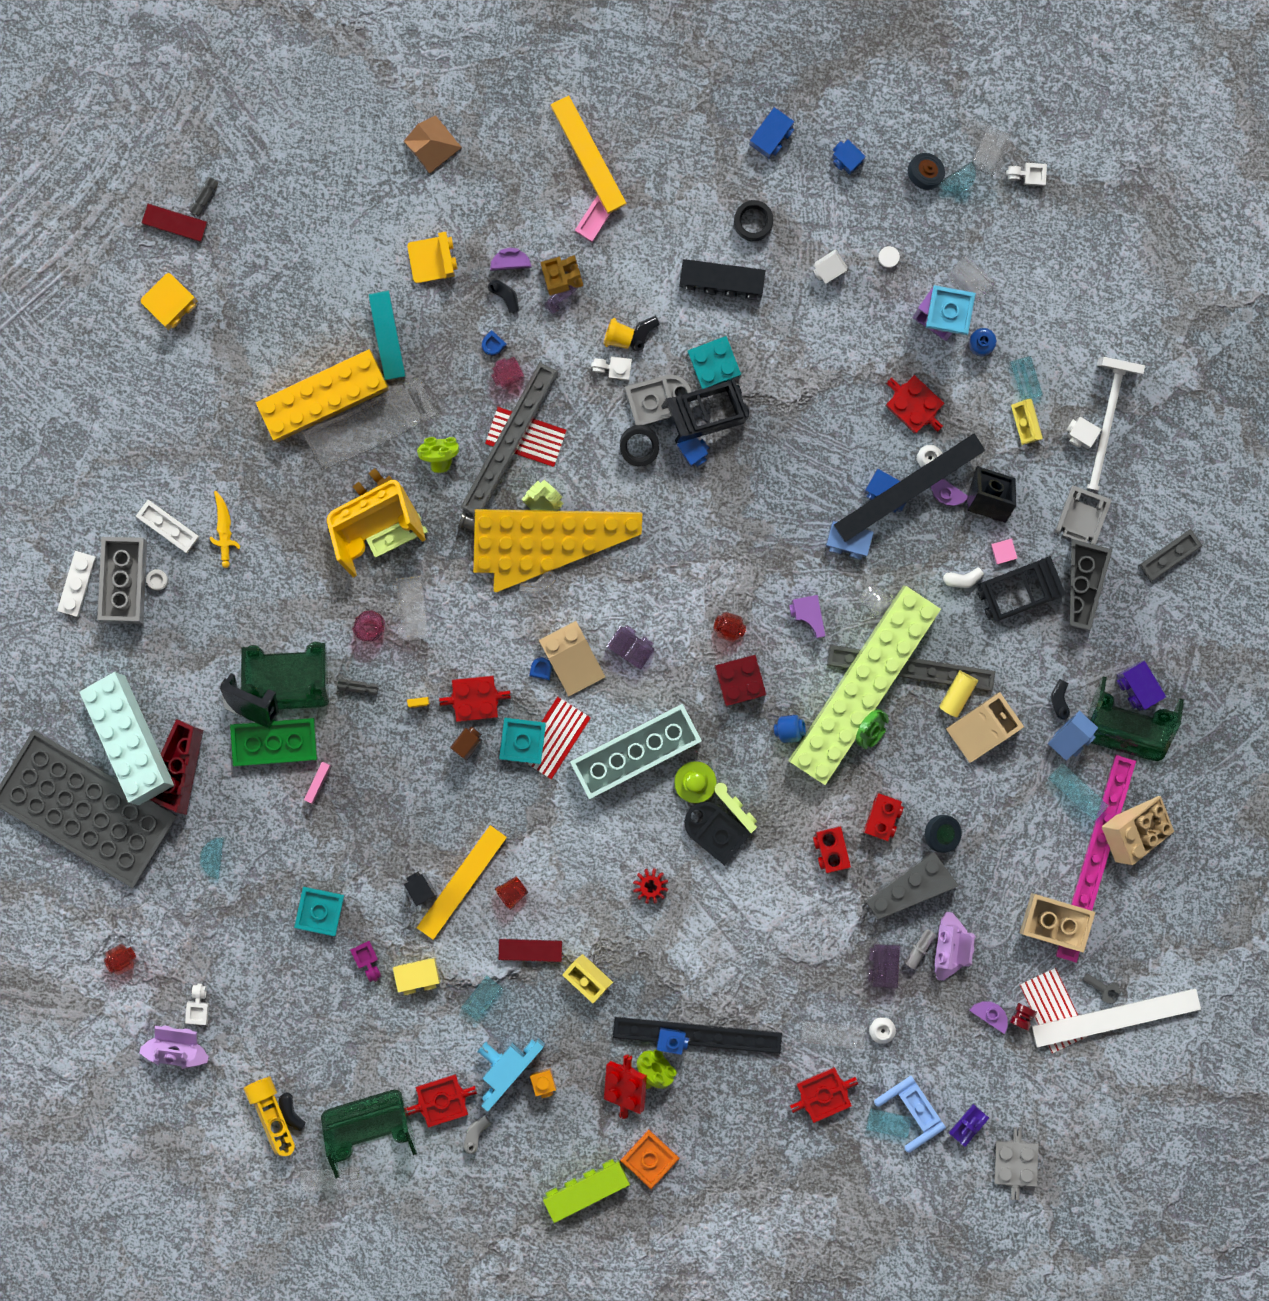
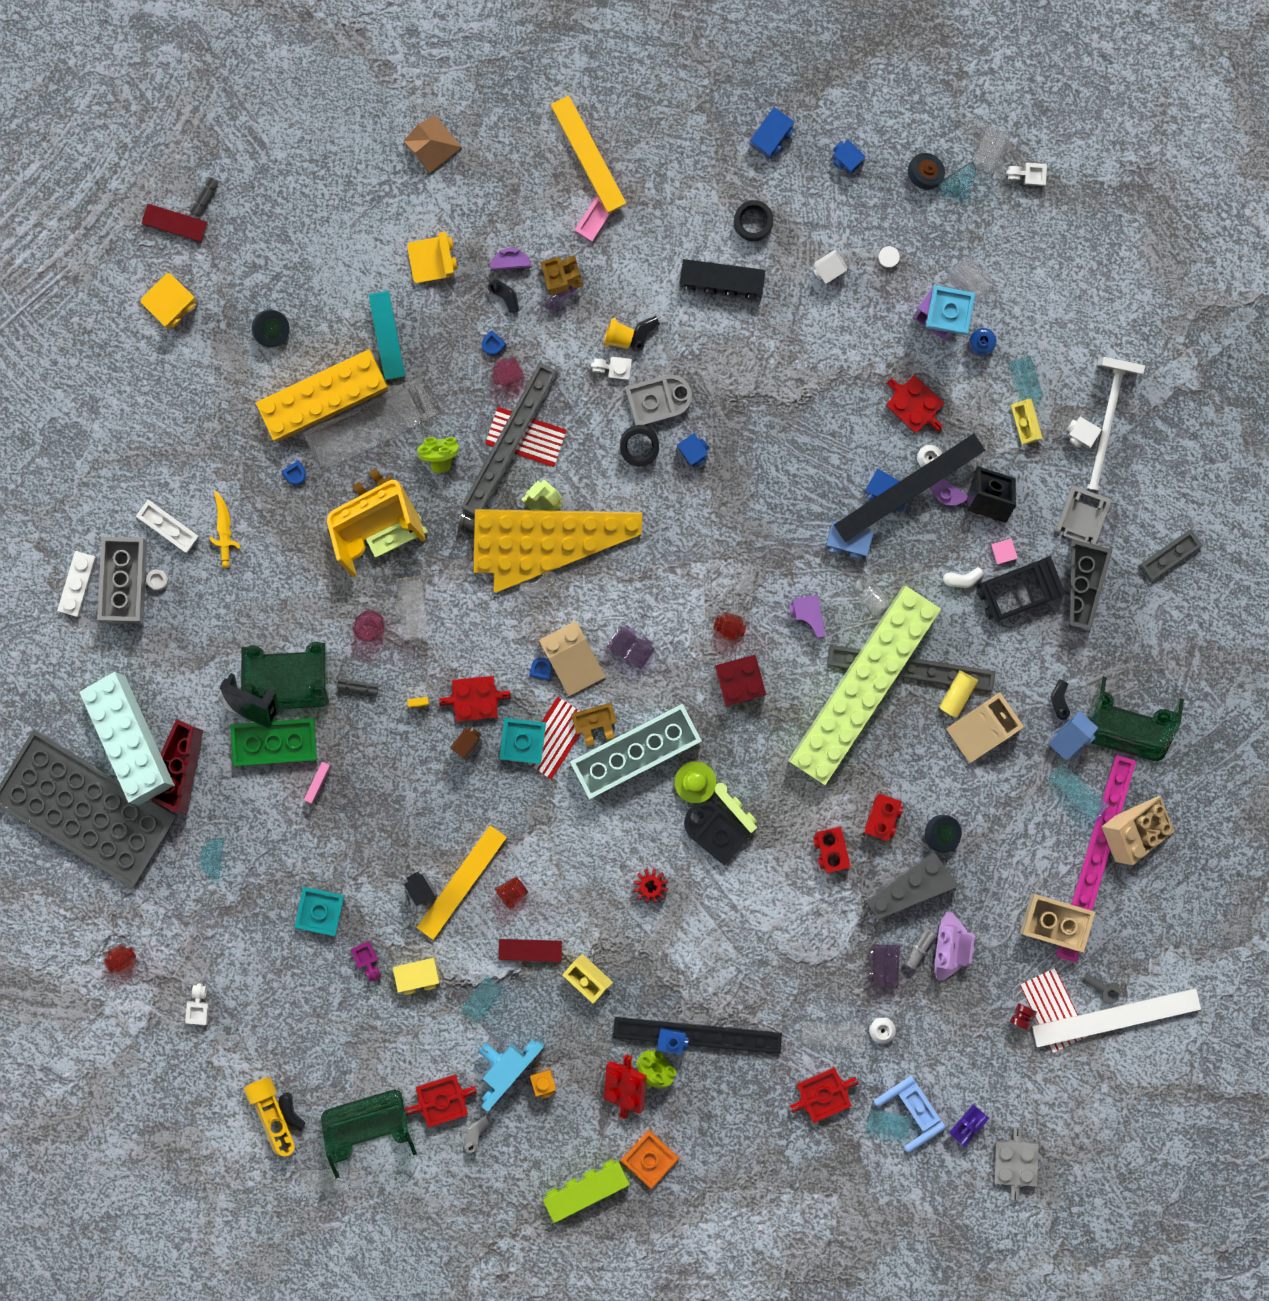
(159, 1048): lavender piece -> none
(270, 328): none -> black wheel
(295, 473): none -> blue tile
(595, 718): none -> pearl gold plate
(683, 418): black door -> none
(714, 362): teal plate -> none
(790, 728): blue head -> none
(872, 729): bright green tile -> none
(992, 1014): medium lavender plate -> none
(1140, 686): dark purple piece -> none

